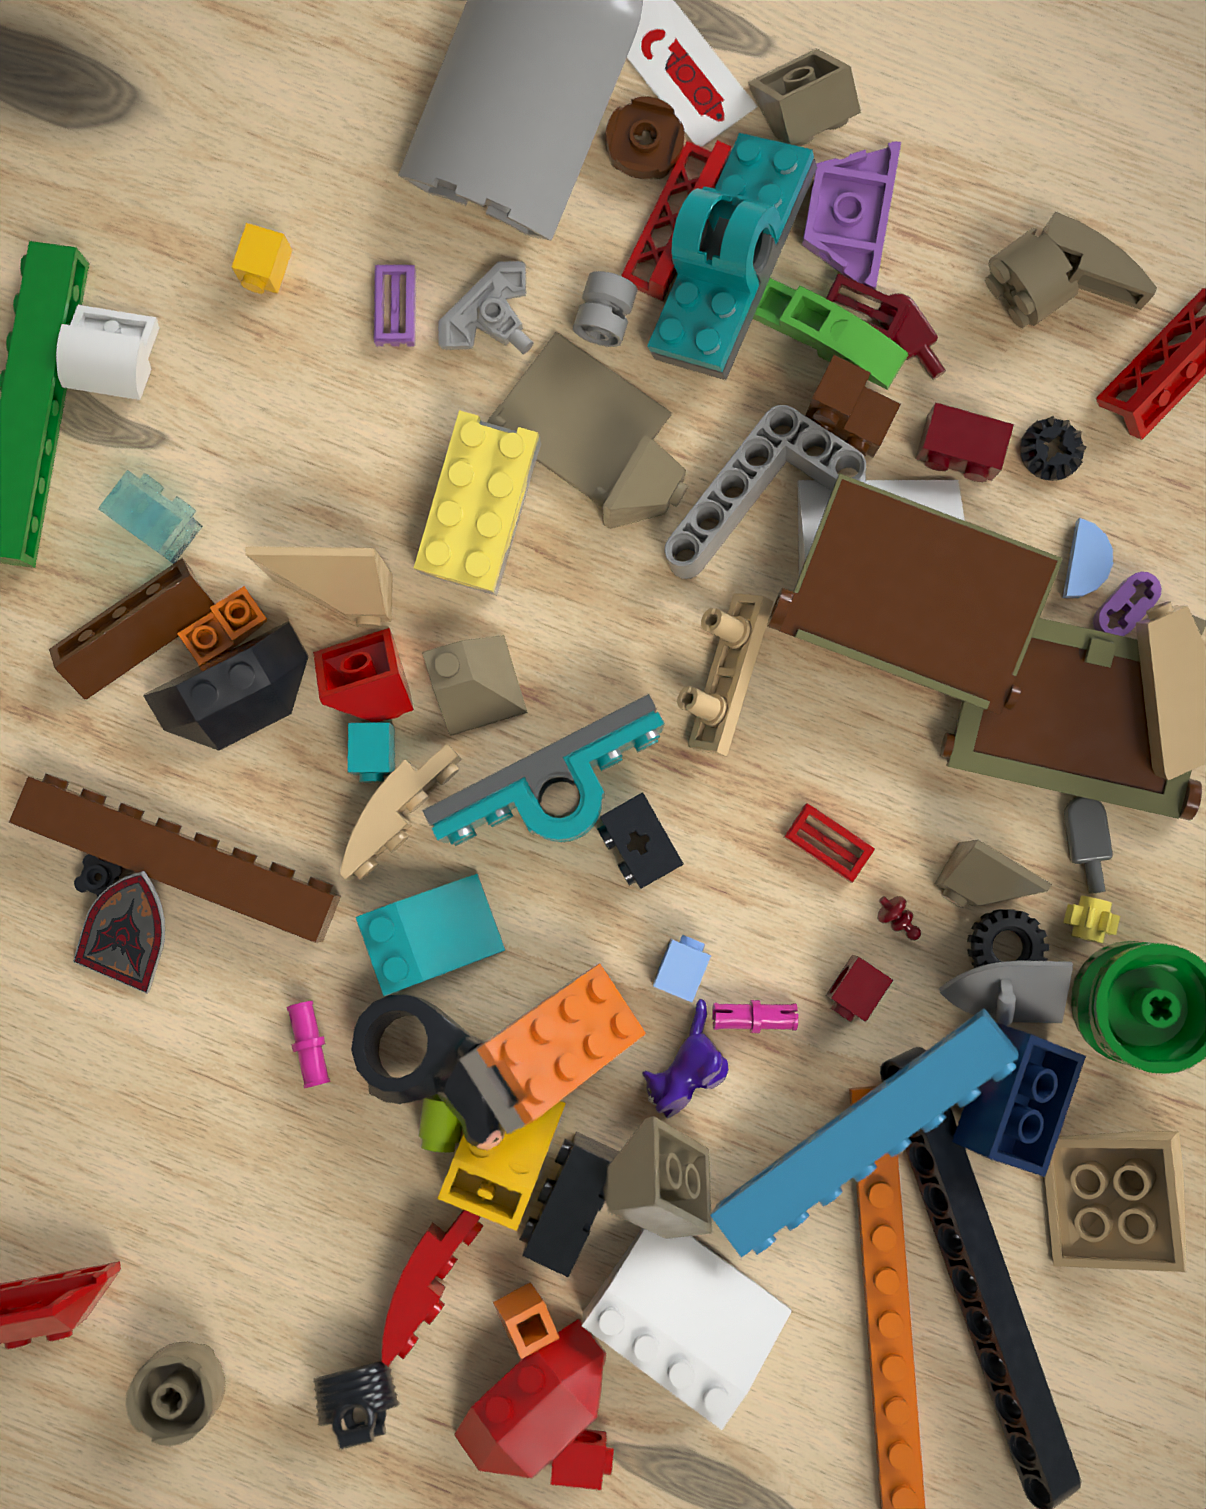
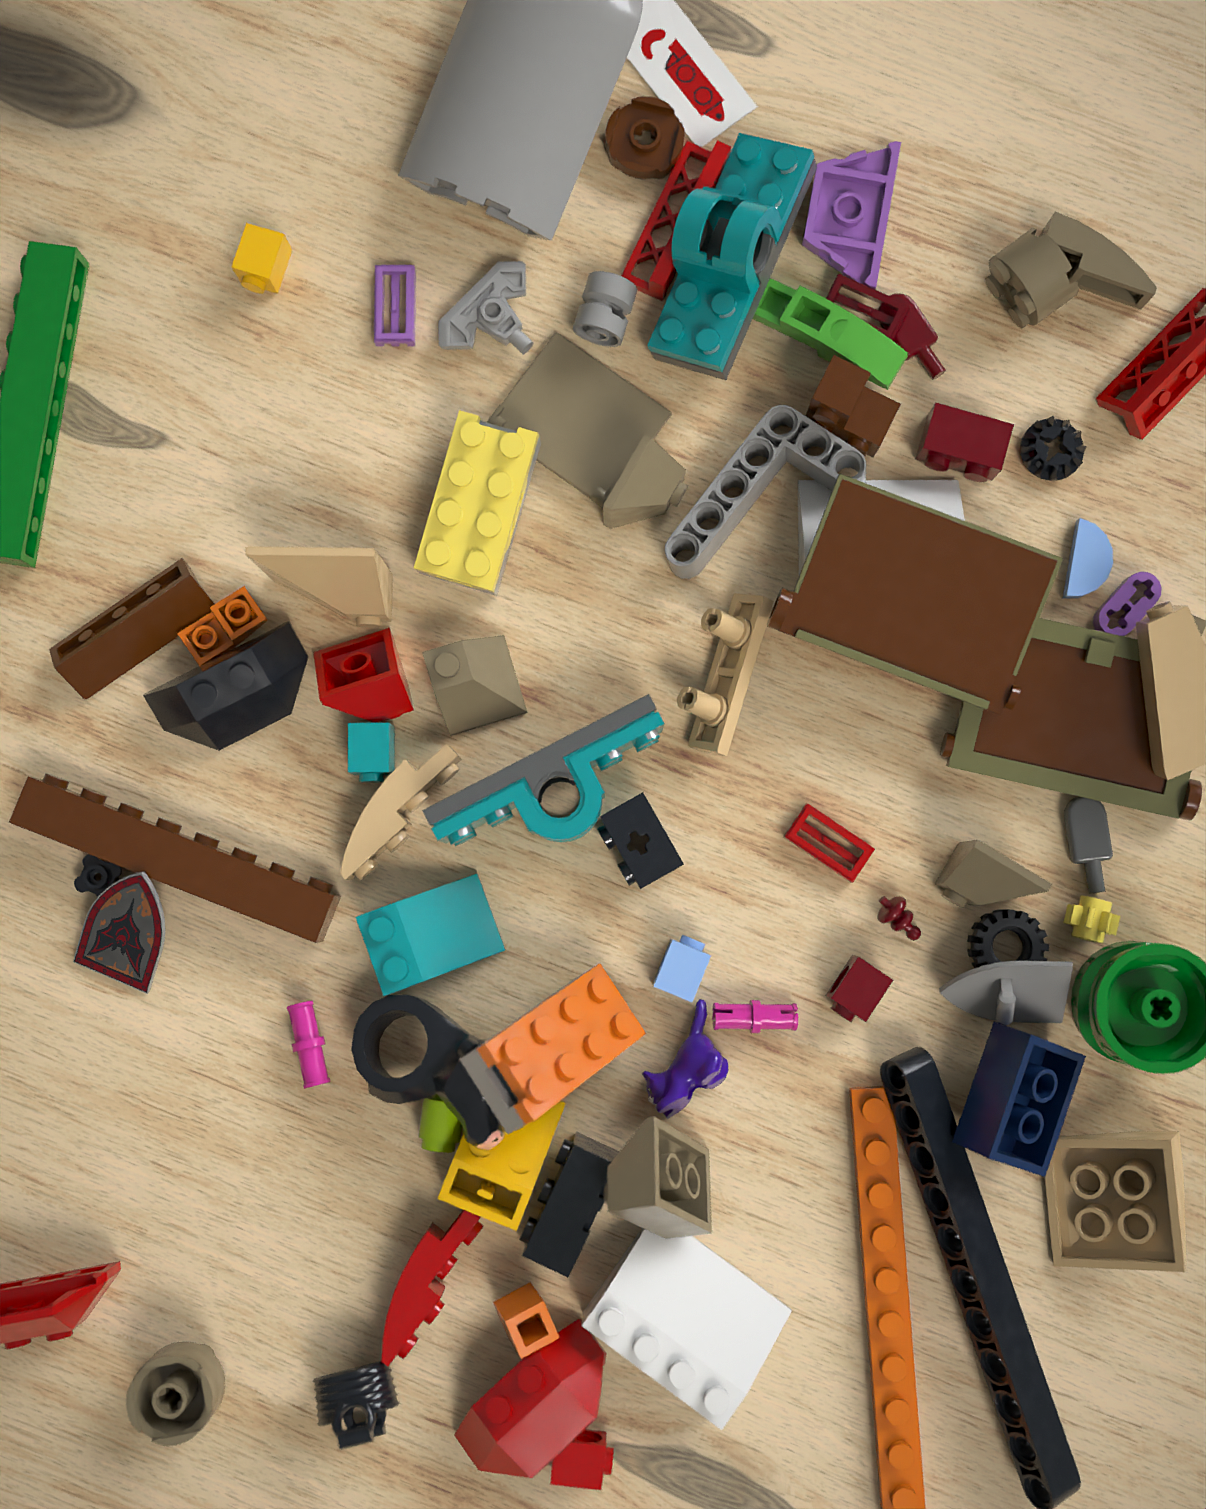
(106, 352): white brick -> none
(150, 516): clear light blue brick -> none
(806, 97): dark tan slope -> none
(864, 1133): dark azure brick -> none

